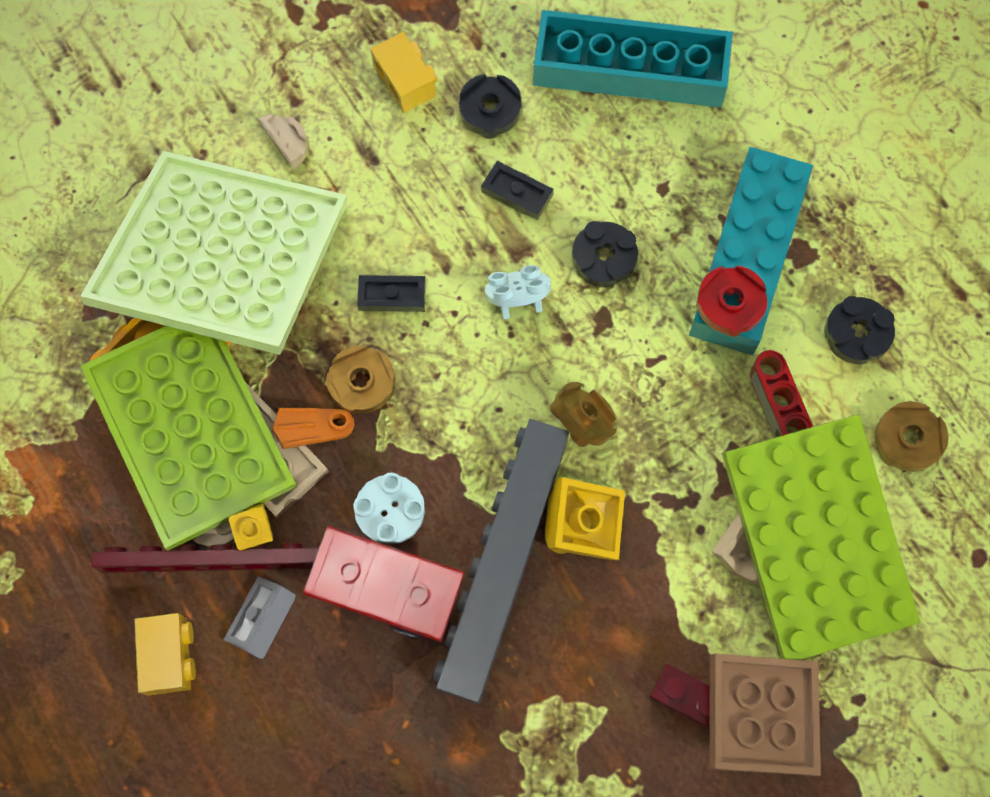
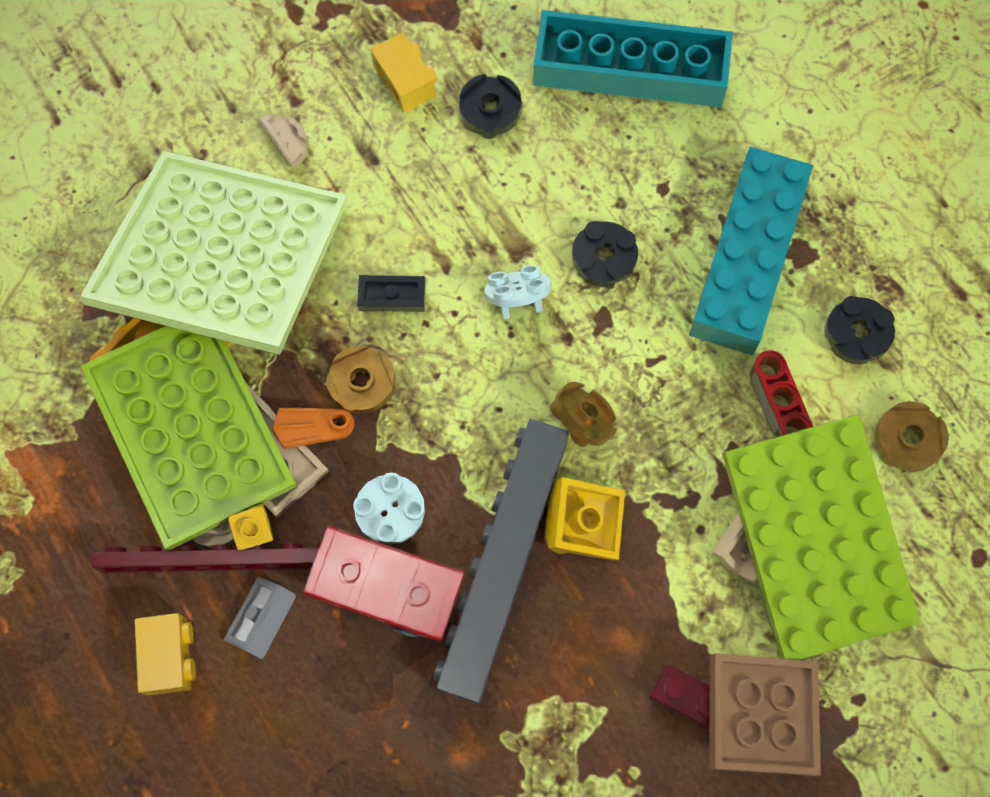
(517, 190): black plate -> none
(732, 319): red plate -> none

